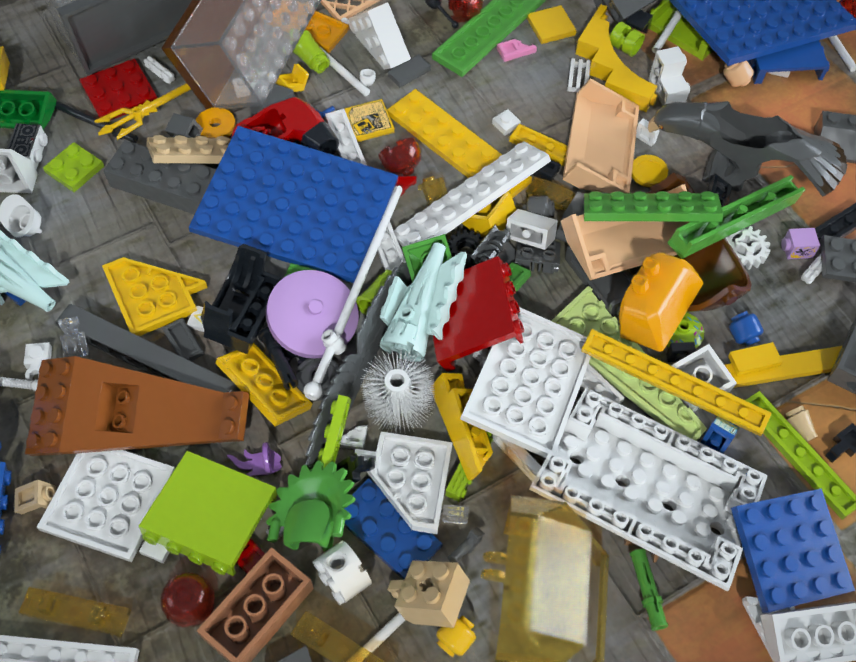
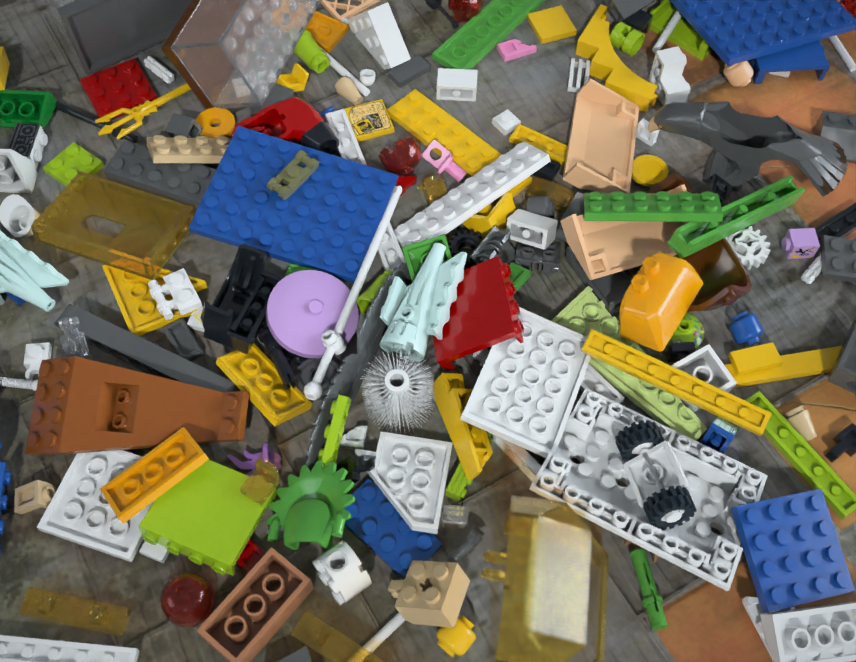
(145, 244): none -> clear yellow panel
(153, 475): none -> light orange plate
(181, 290): none -> white plate
(261, 482): none -> clear yellow bracket
(293, 175): none -> olive plate
(347, 89): none -> tan cone
(445, 162): none -> bright pink bracket
(456, 84): none -> white brick
(655, 475): none -> plate

